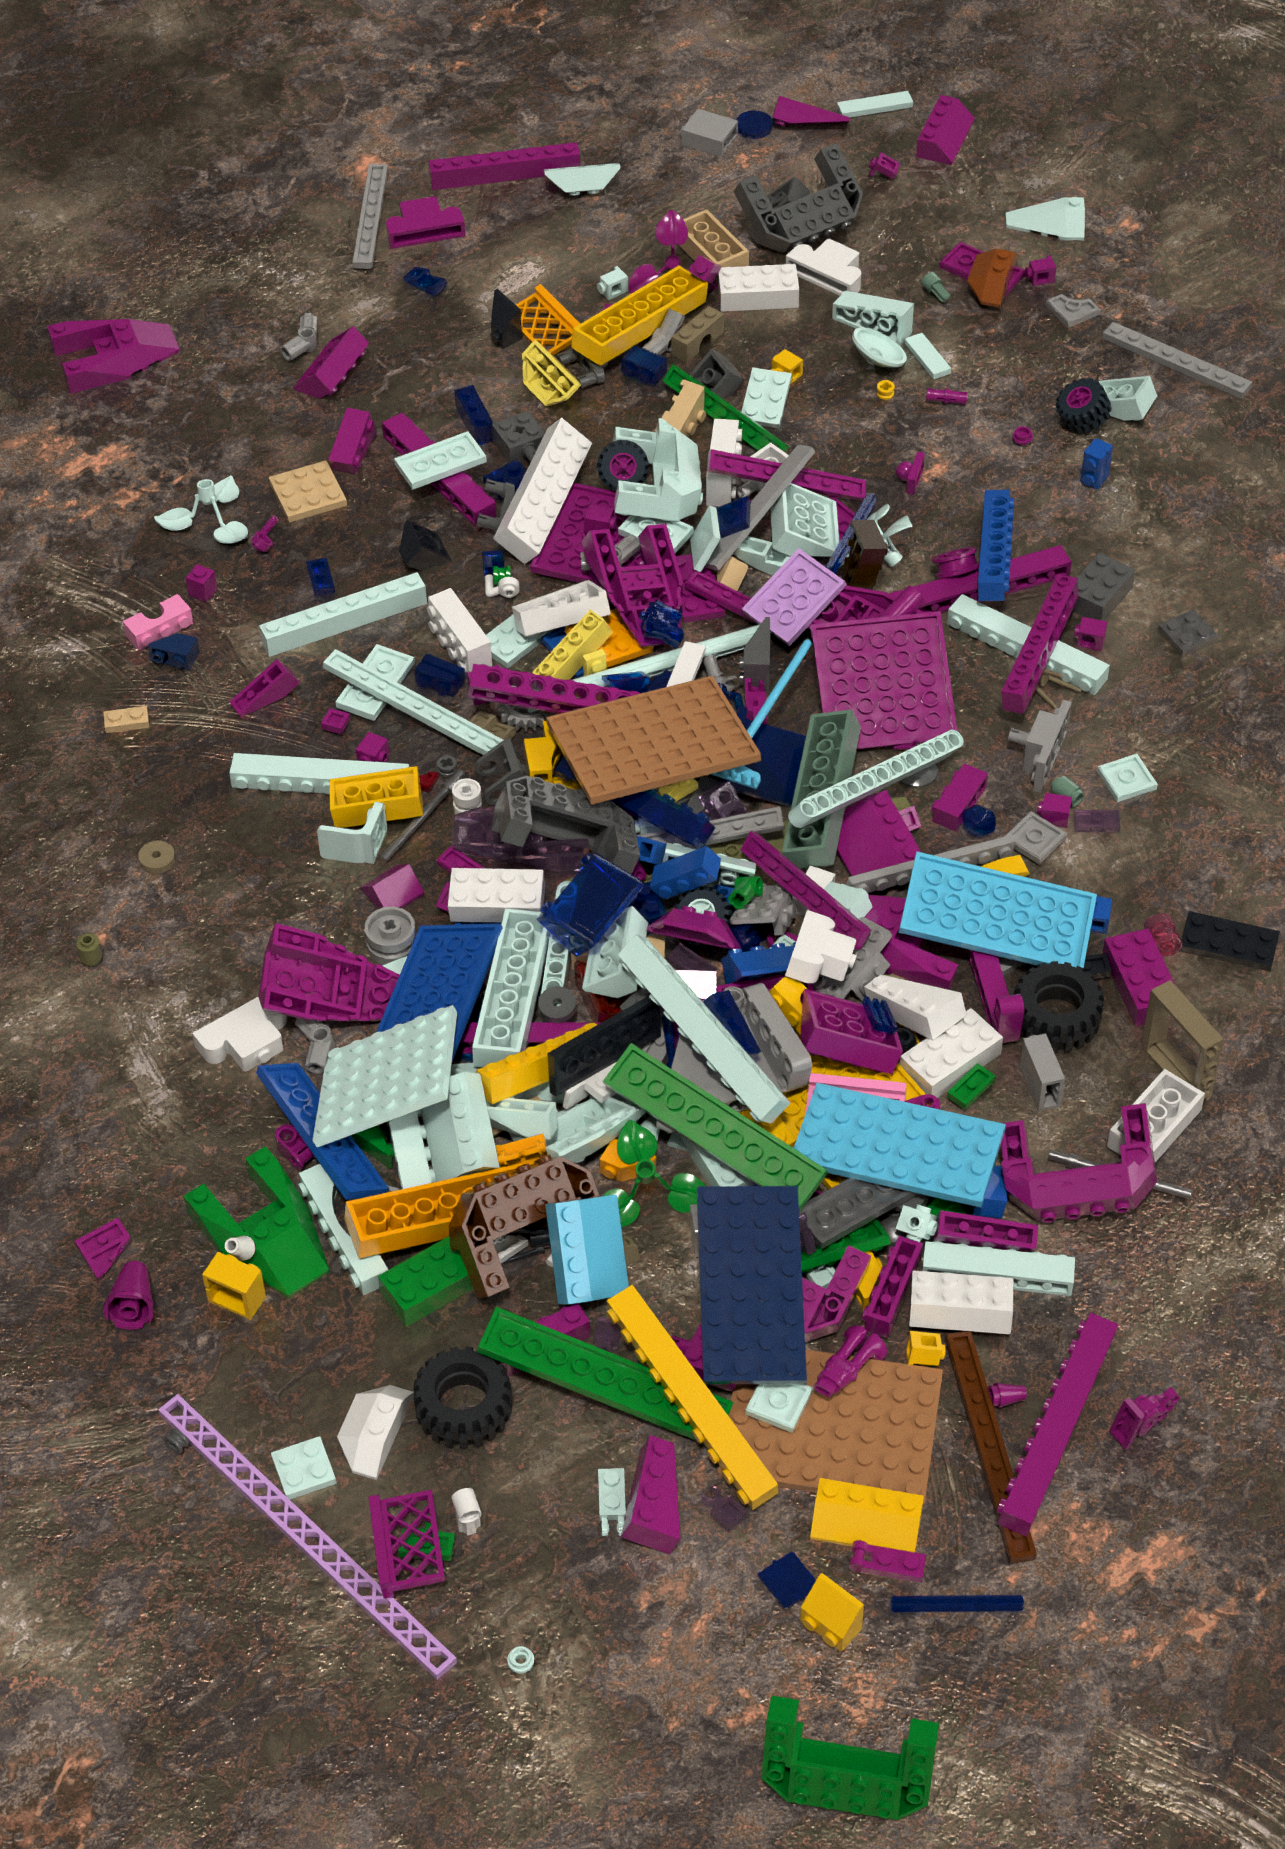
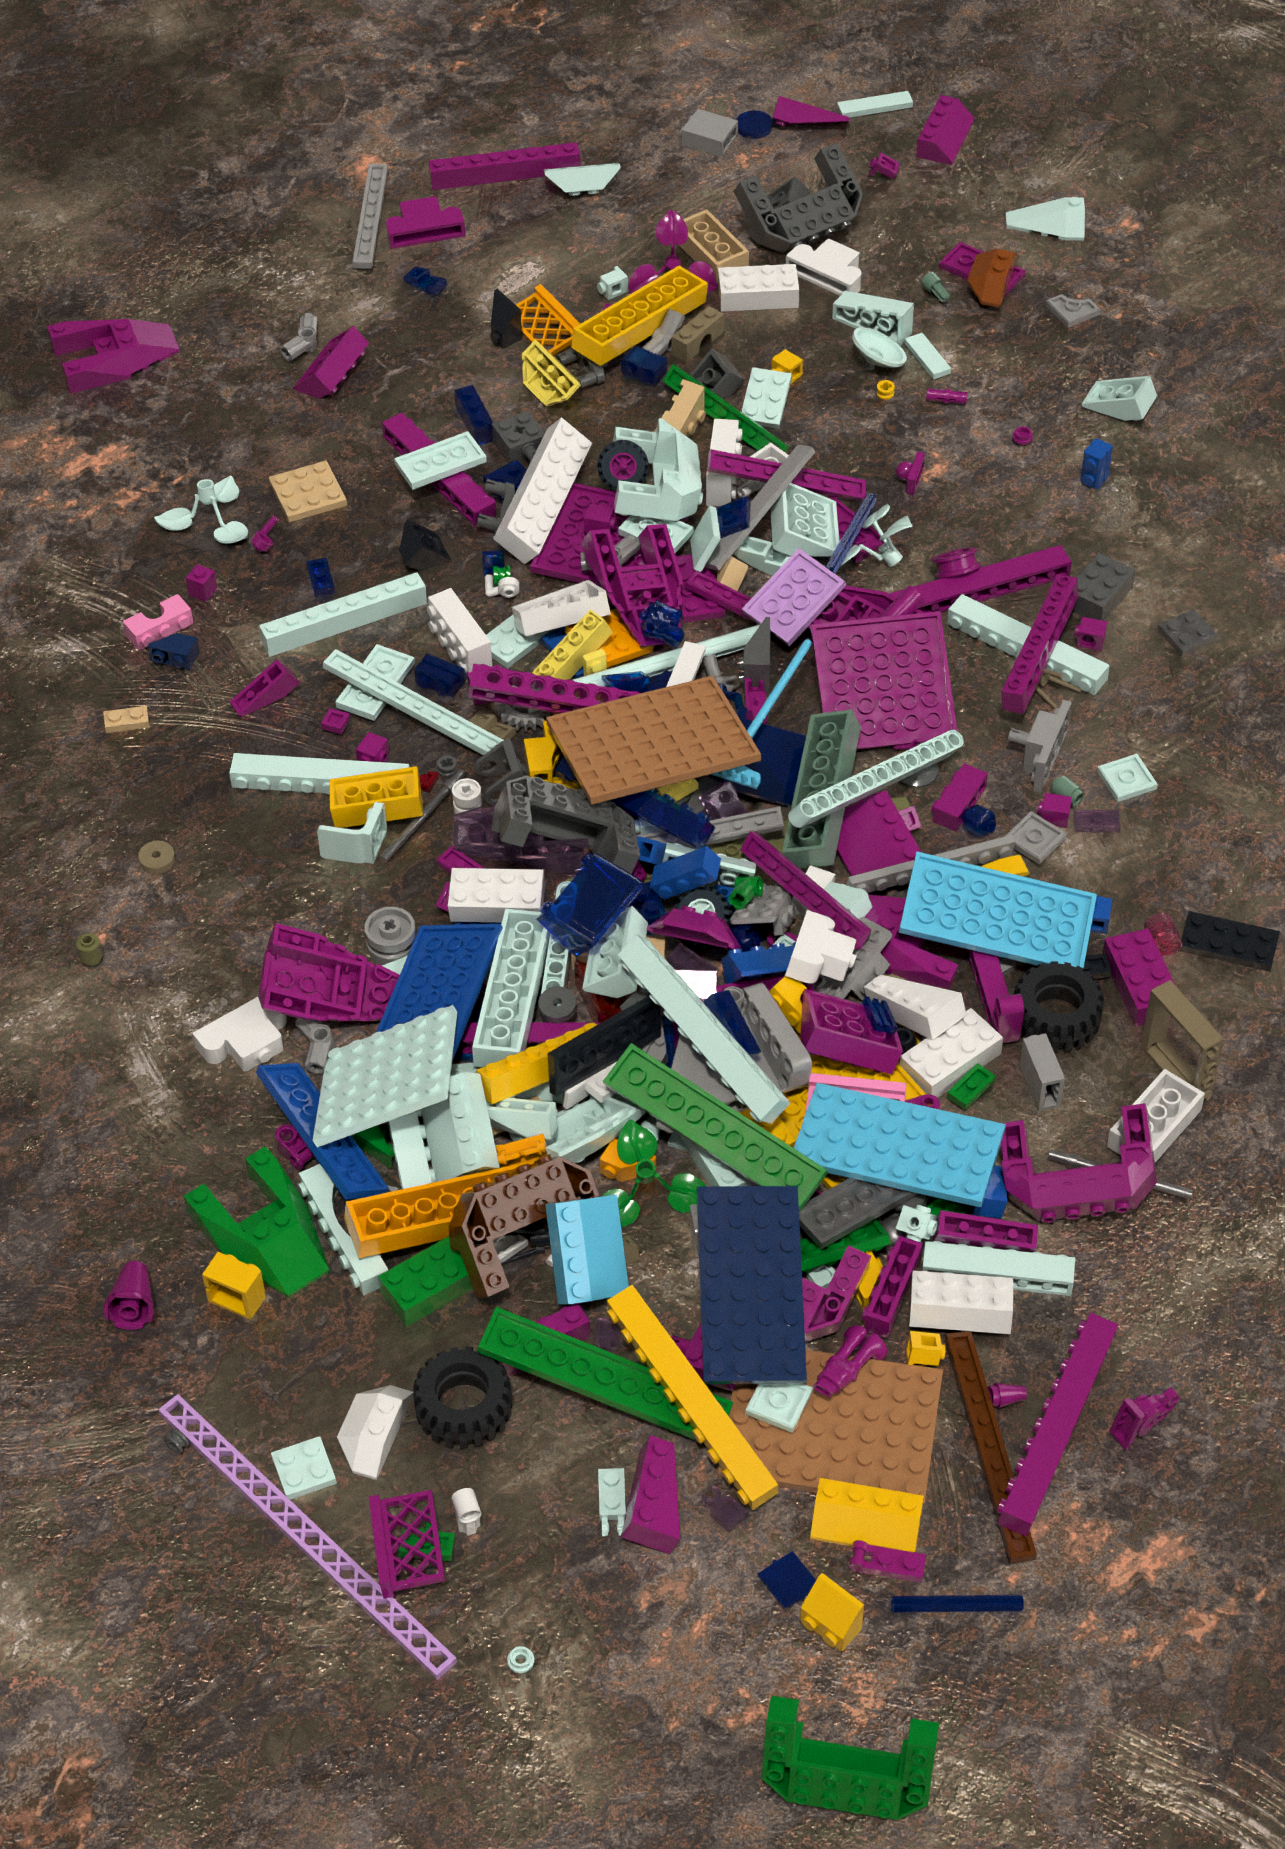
(103, 1247): magenta wing -> none
(240, 1247): white cone -> none
(352, 441): magenta wedge -> none
(394, 887): magenta slope -> none
(705, 269): magenta brick -> none
(806, 1238): clear purple plate -> none
(865, 555): dark brown wedge -> none
(995, 545): blue brick -> none
(1041, 271): magenta brick -> none
(1083, 405): black wheel -> none
(1177, 360): light grey plate -> none

